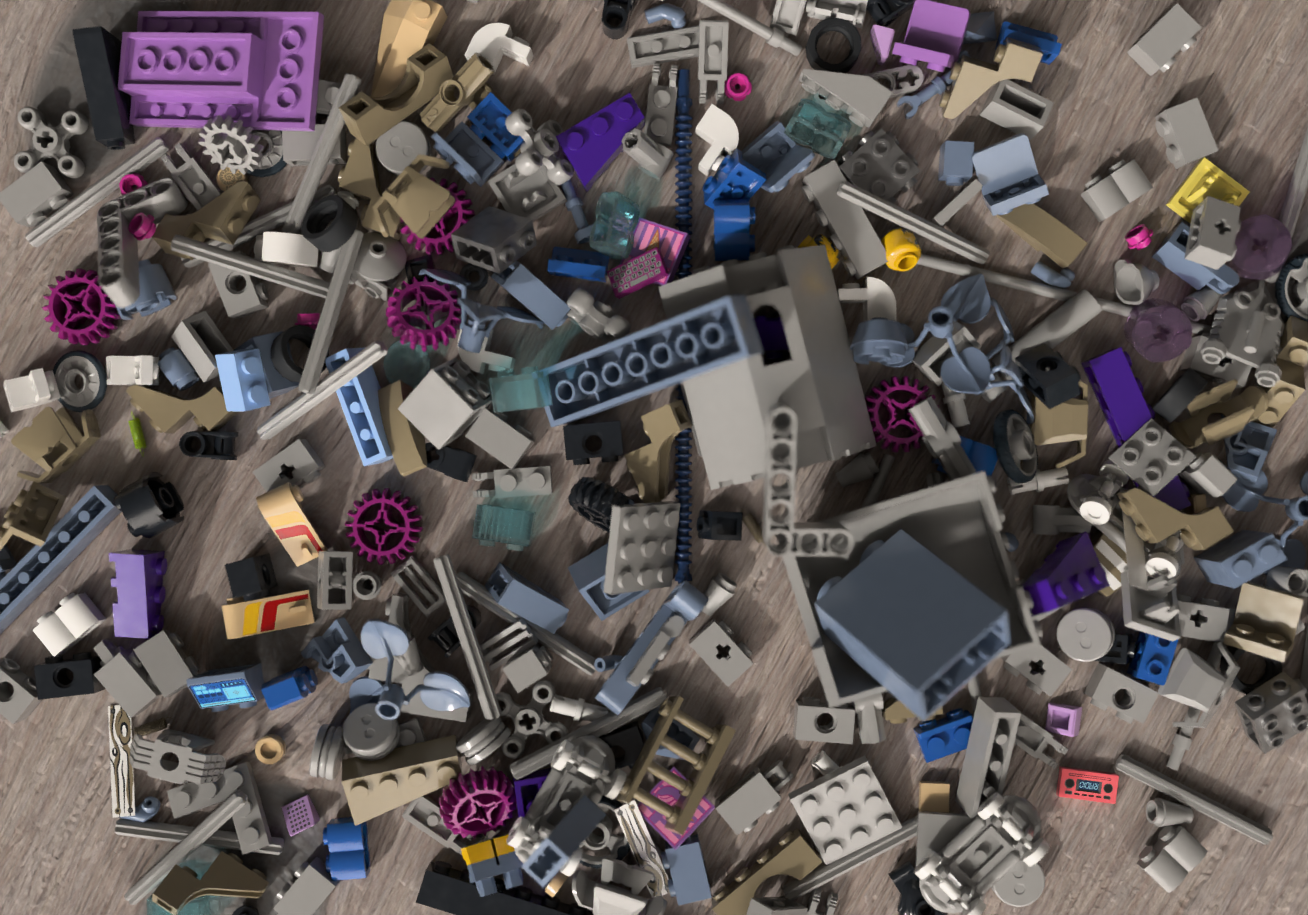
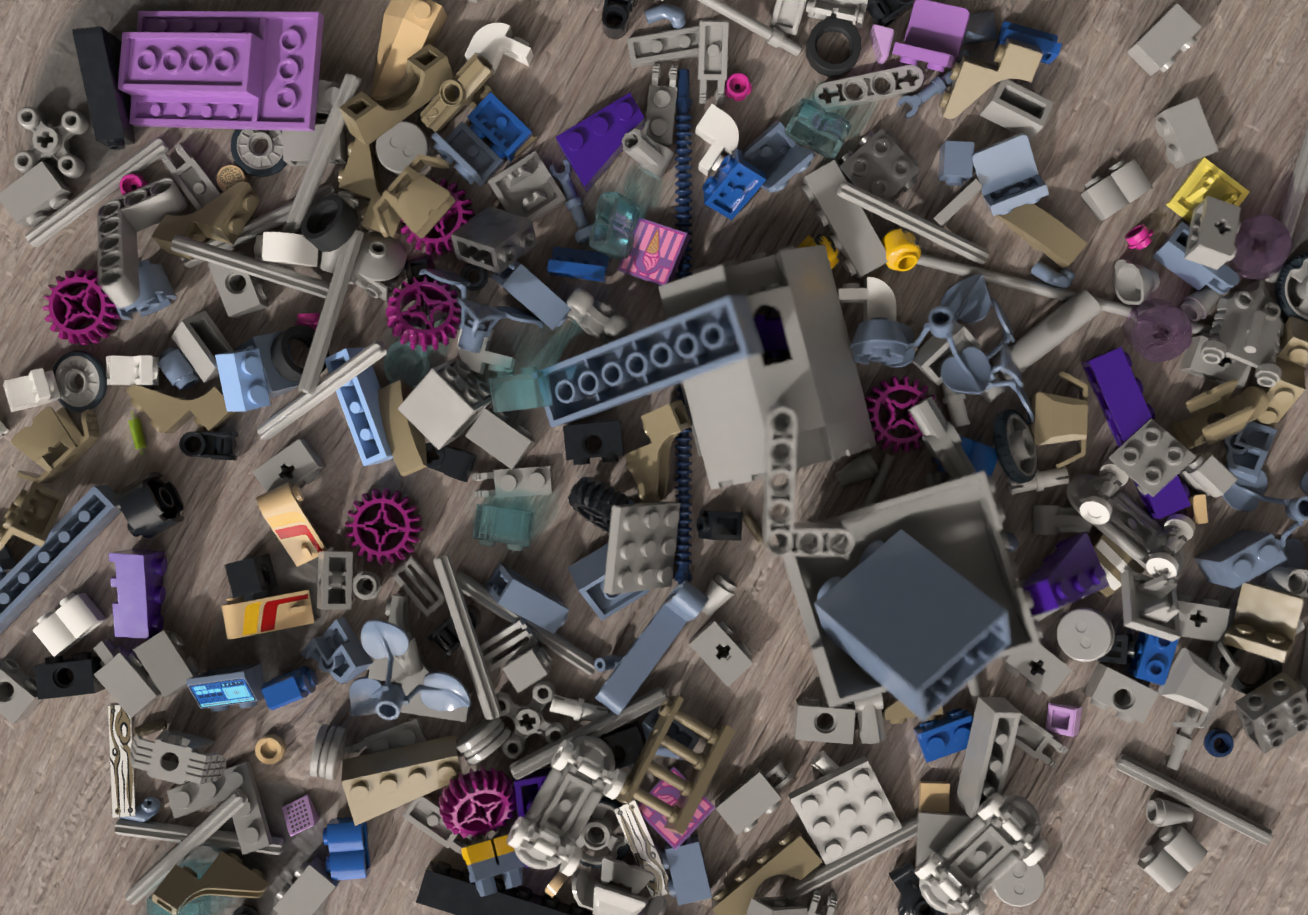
(142, 226): dark pink plate -> none
(231, 144): light grey gear -> none
(369, 734): light grey head -> none
(538, 147): light grey gear -> none
(563, 841): sand blue slope -> none
(637, 273): tile -> none
(655, 650): light grey hinge -> none
(732, 229): blue brick -> none
(854, 94): light grey slope -> none
(1048, 376): black brick -> none
(1087, 785): coral tile -> none
(1135, 553): white sticker -> none
(1158, 521): dark tan arch -> none
(1180, 395): black tyre -> none
(1226, 742): none -> dark blue plate

